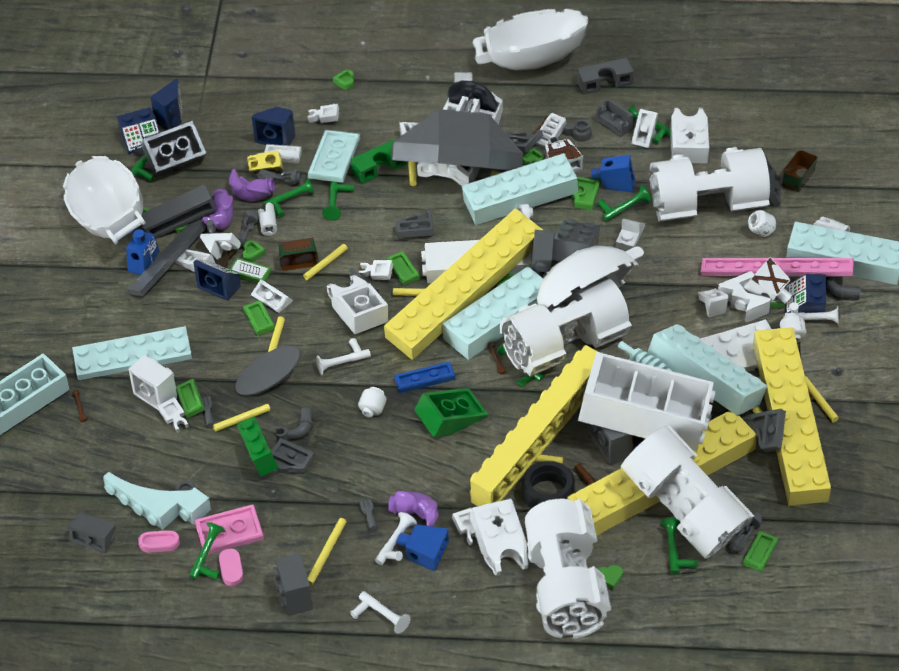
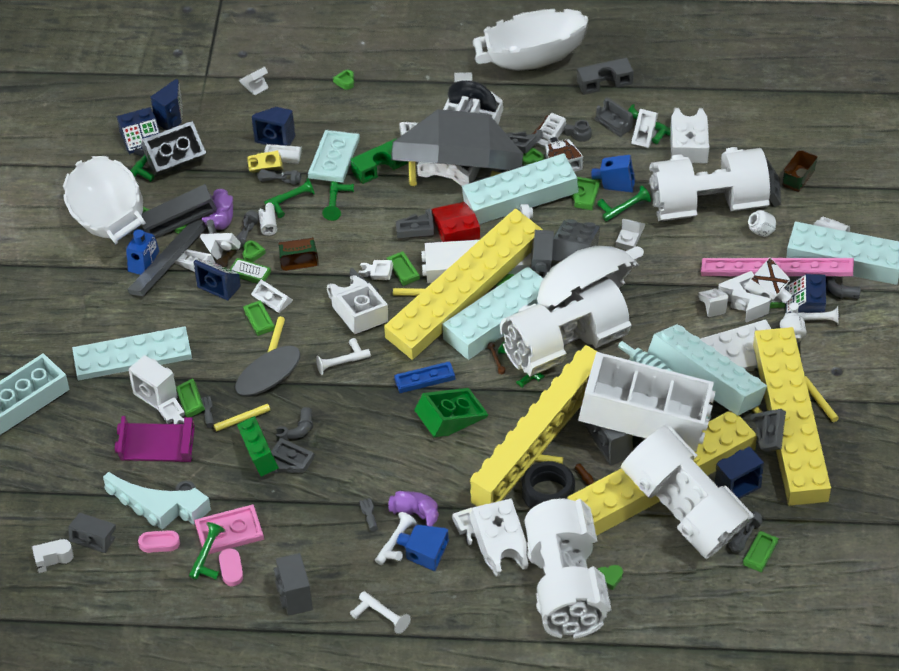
(52, 553): none -> white leg
(83, 418): reddish brown hinge -> none
(155, 441): none -> magenta panel
(250, 191): medium lavender animal -> none
(255, 81): none -> white slope
(323, 263): light yellow bar -> none
(326, 114): white plate -> none
(326, 551): light yellow bar -> none
(372, 402): white head -> none
(456, 222): none -> red slope
(670, 525): green piece -> none
(740, 472): none -> dark blue piece

